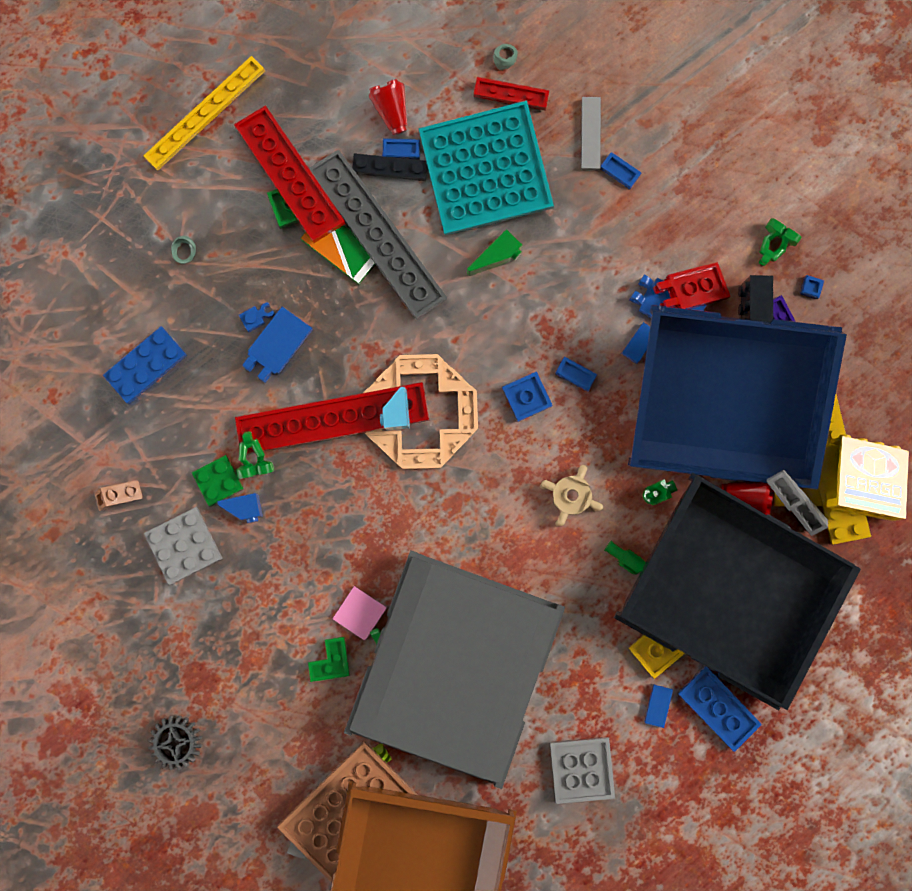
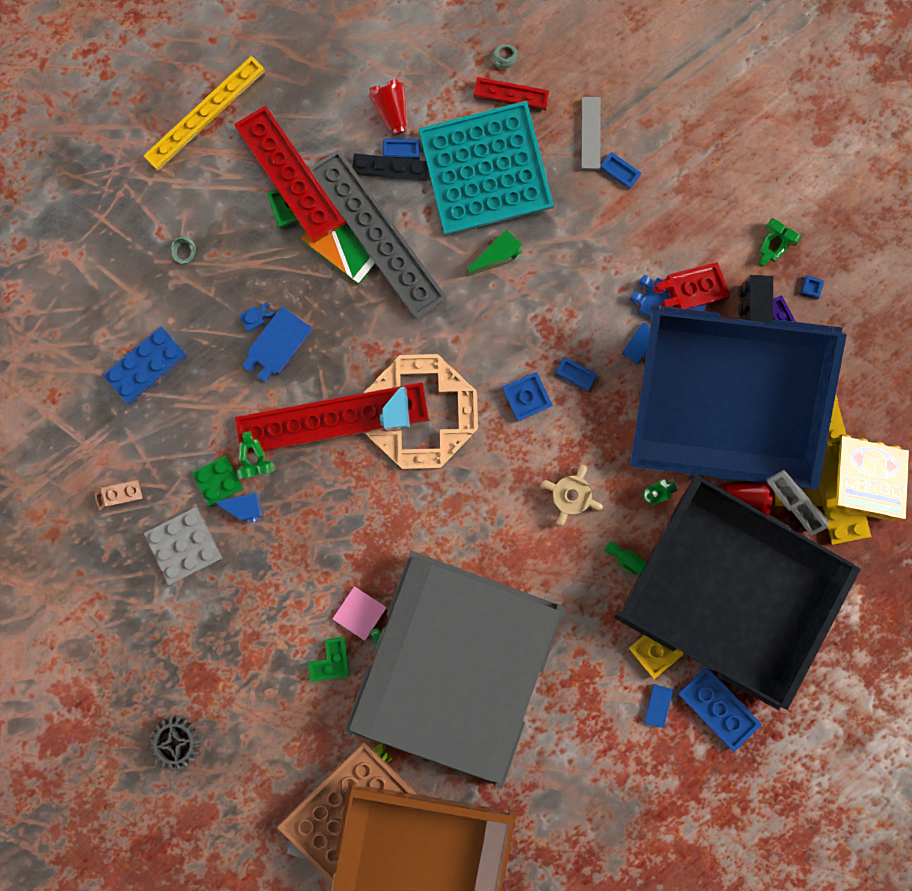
(582, 770): light grey plate -> none

